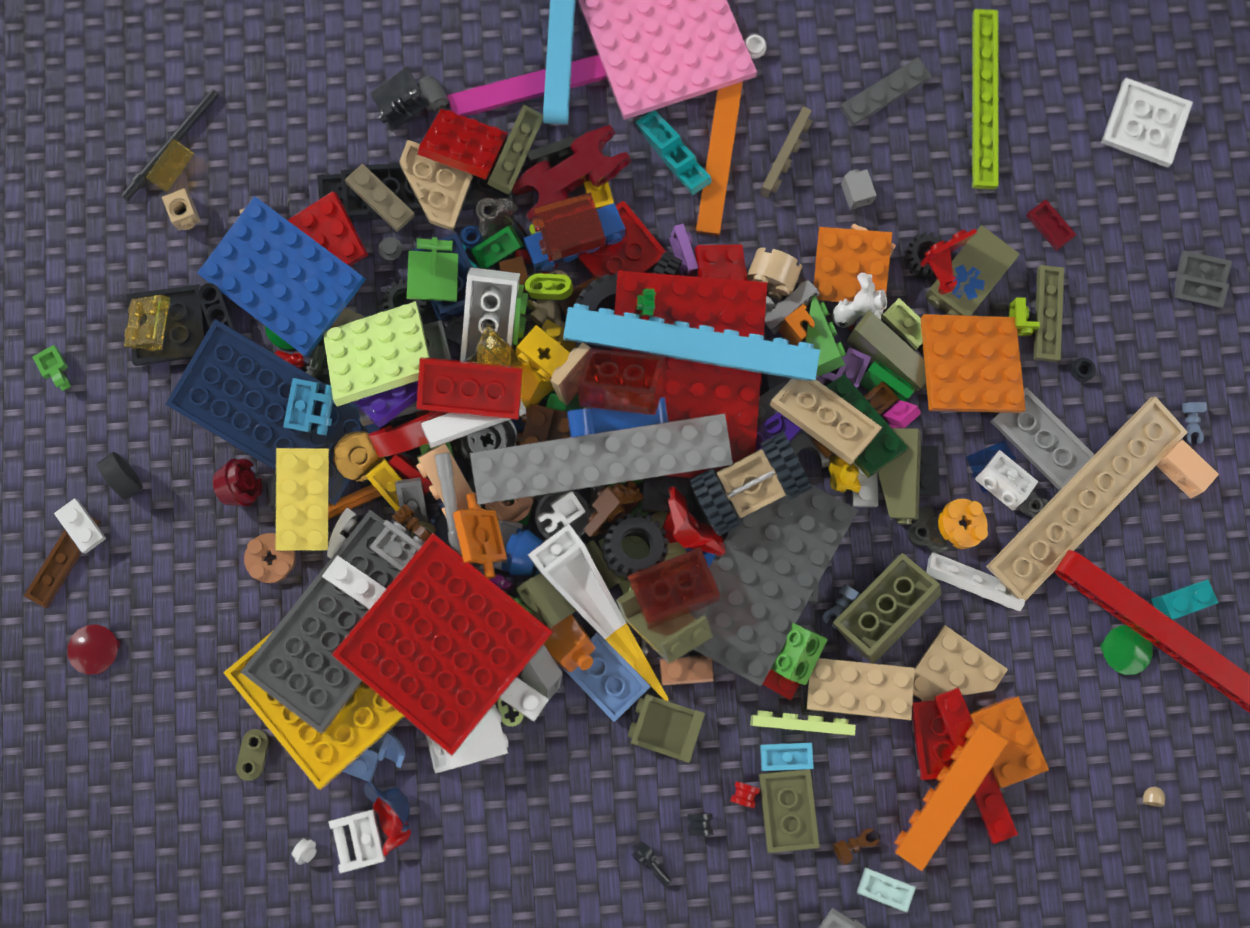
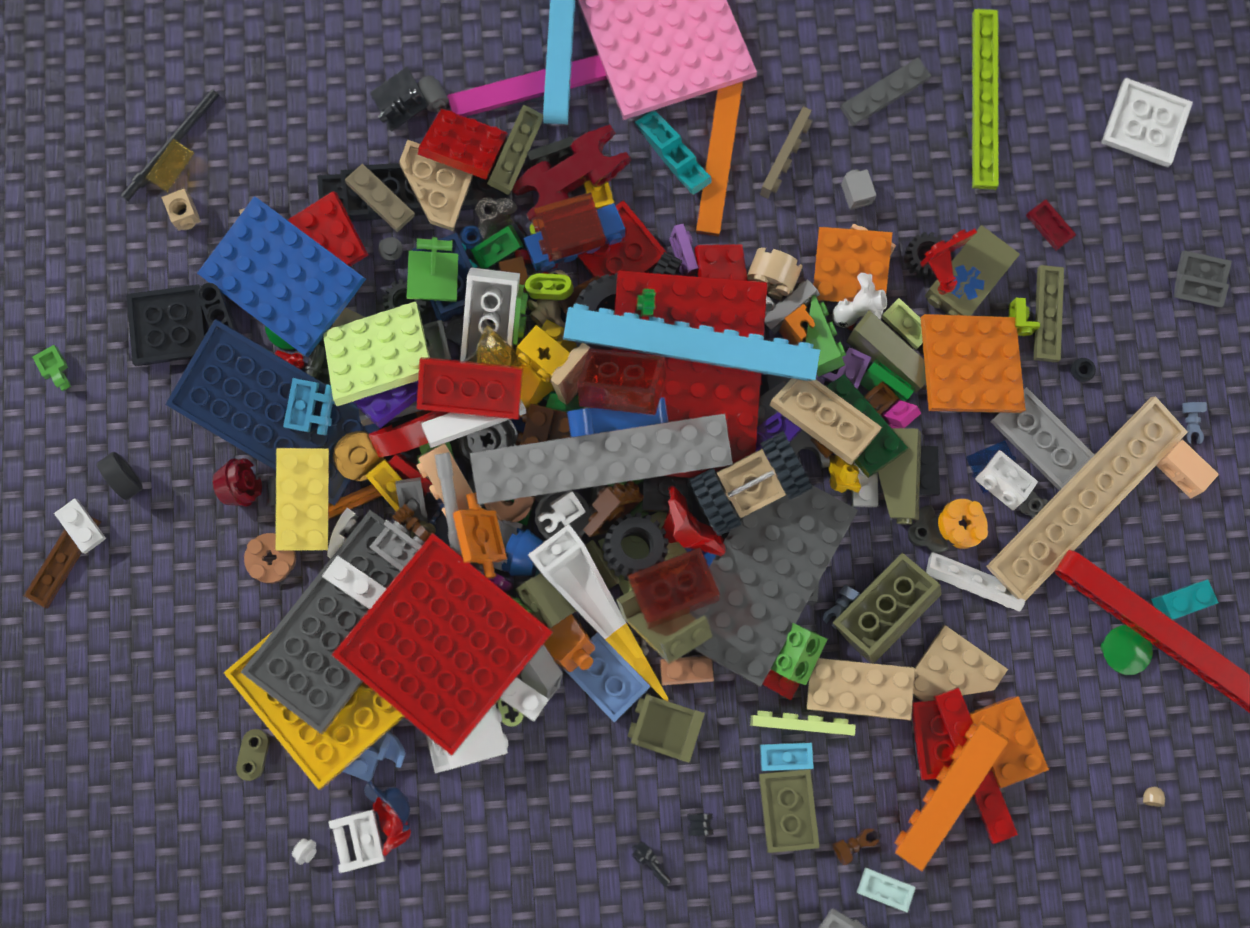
(92, 649): dark red dish -> none
(150, 334): clear yellow piece -> none
(745, 794): red wheel -> none
(756, 46): white plate -> none

